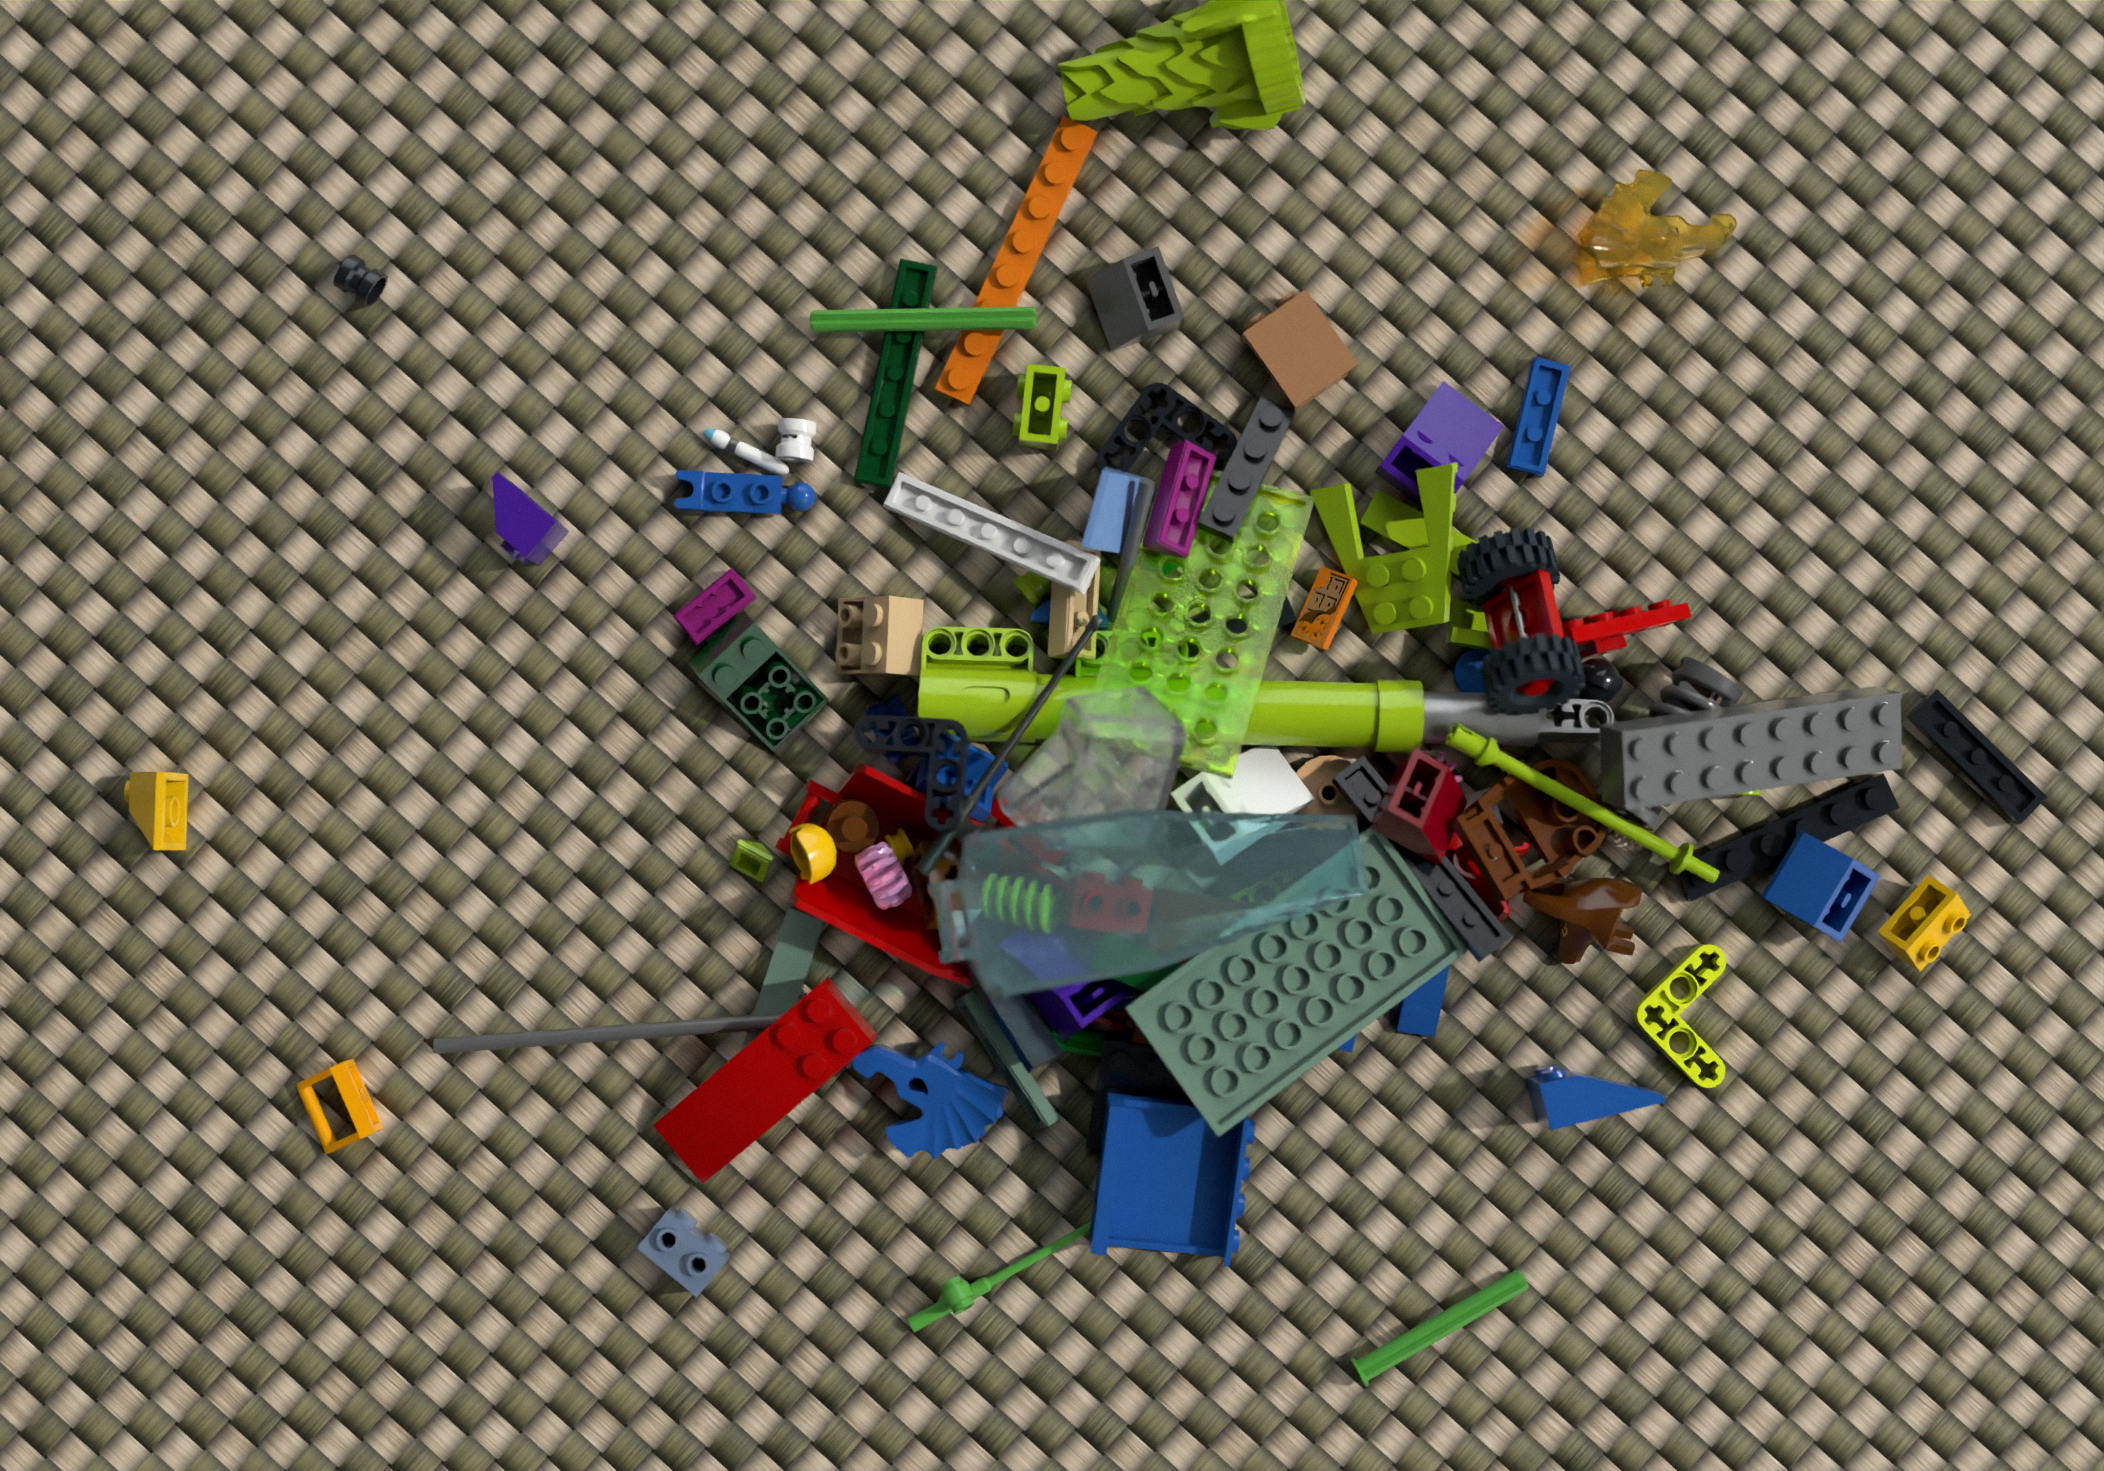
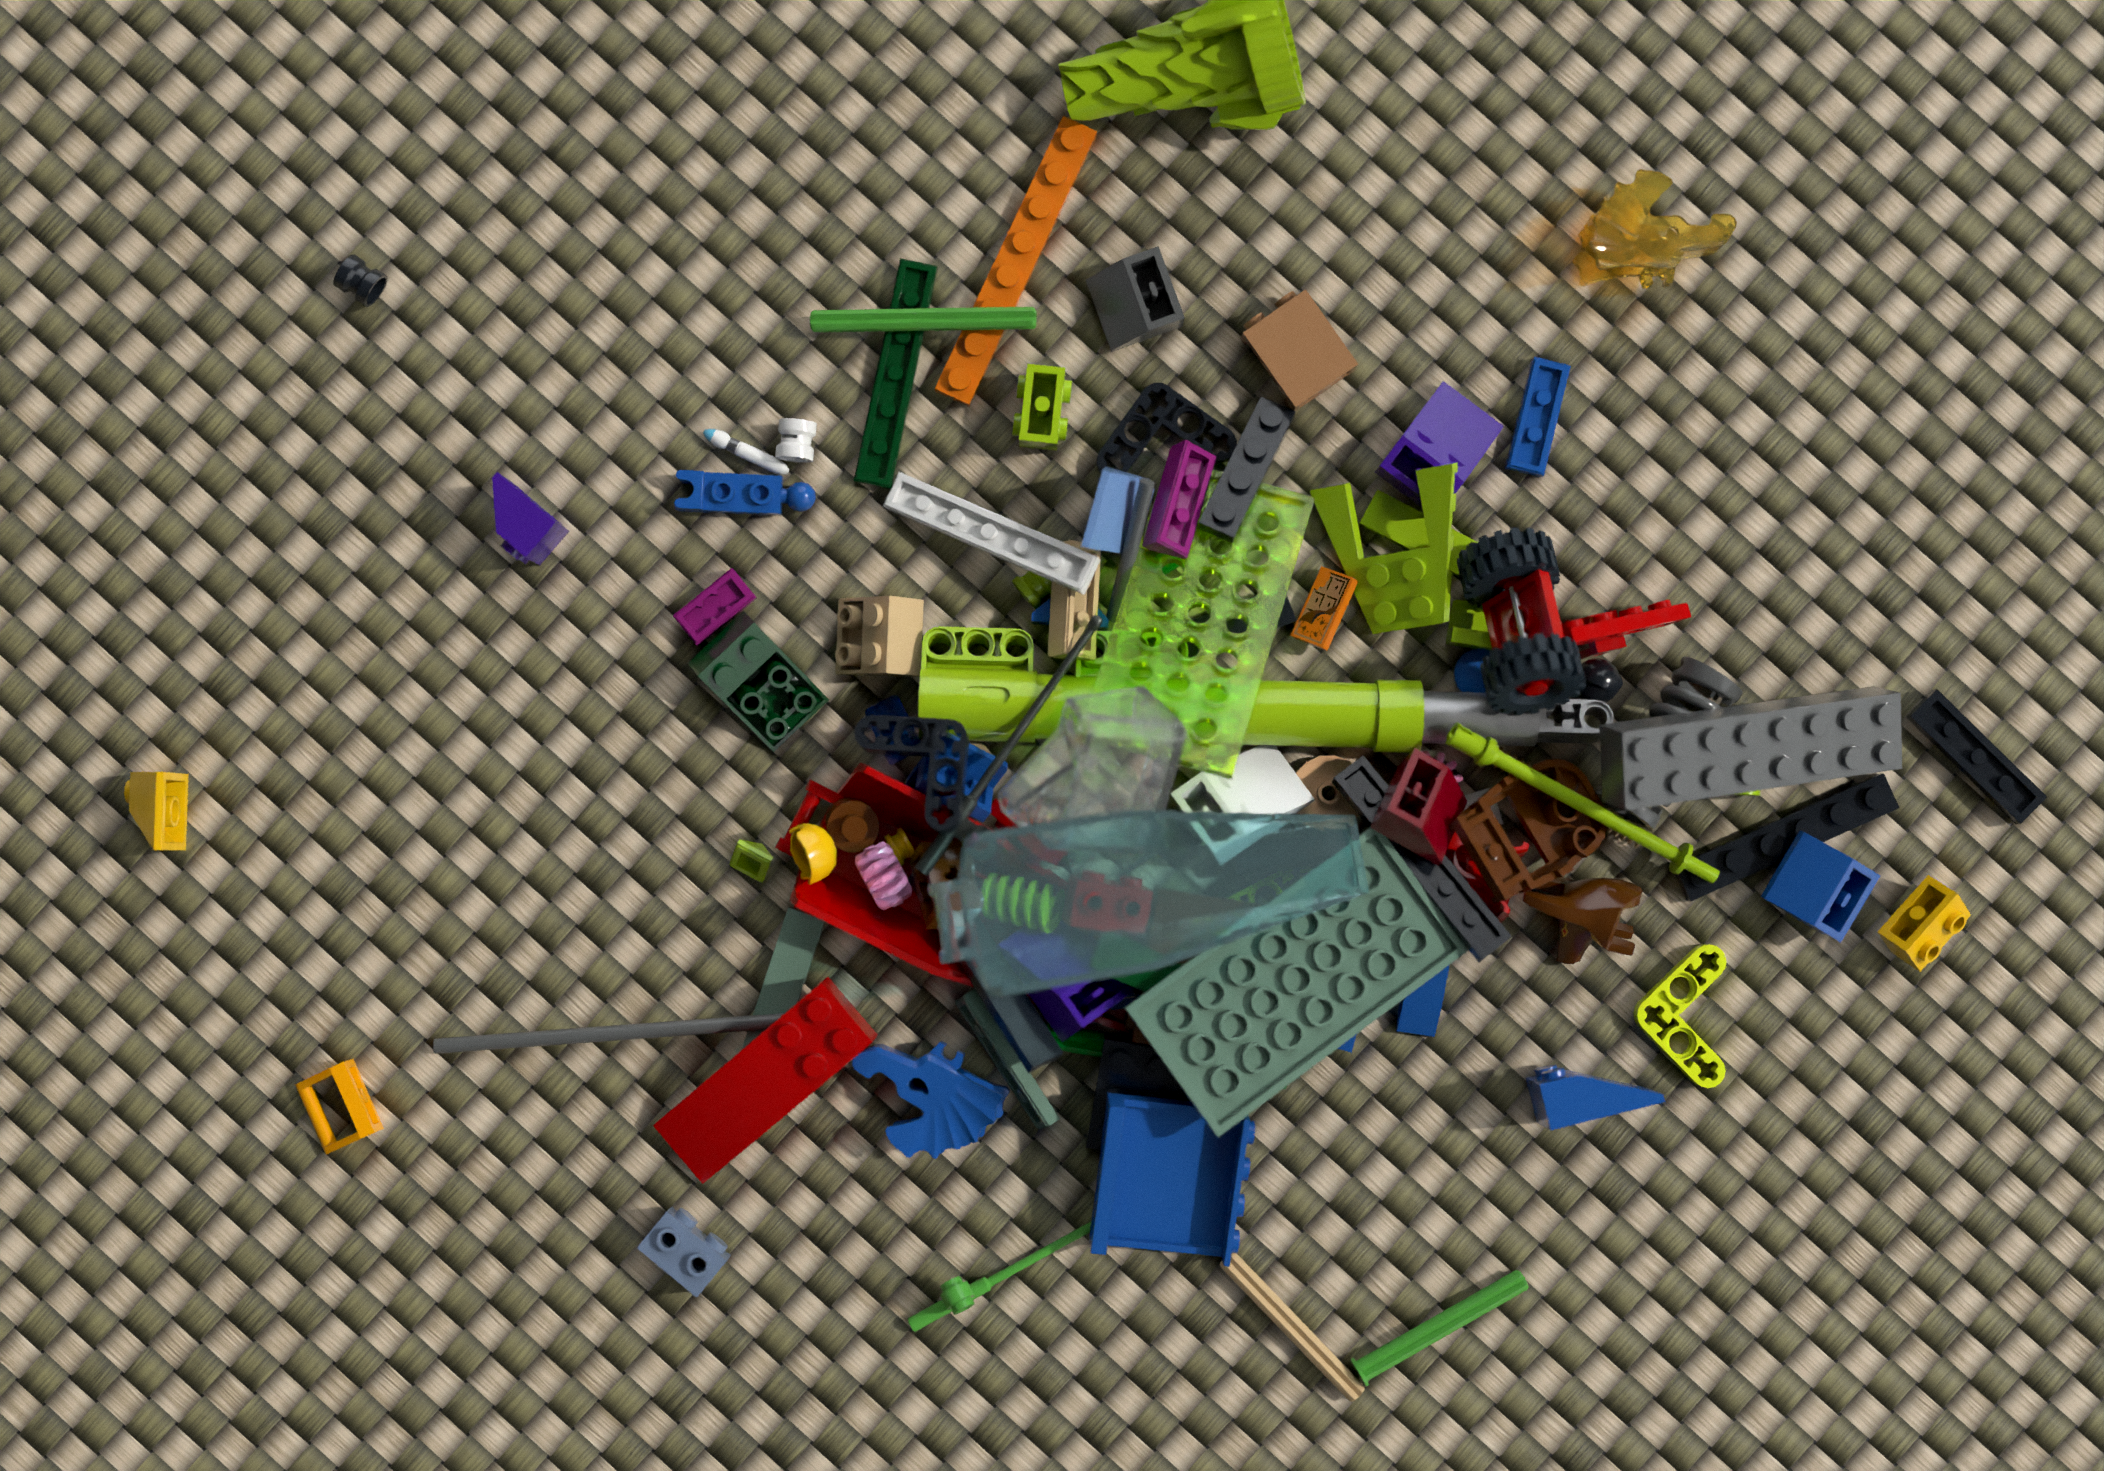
(1293, 1328): none -> tan axle

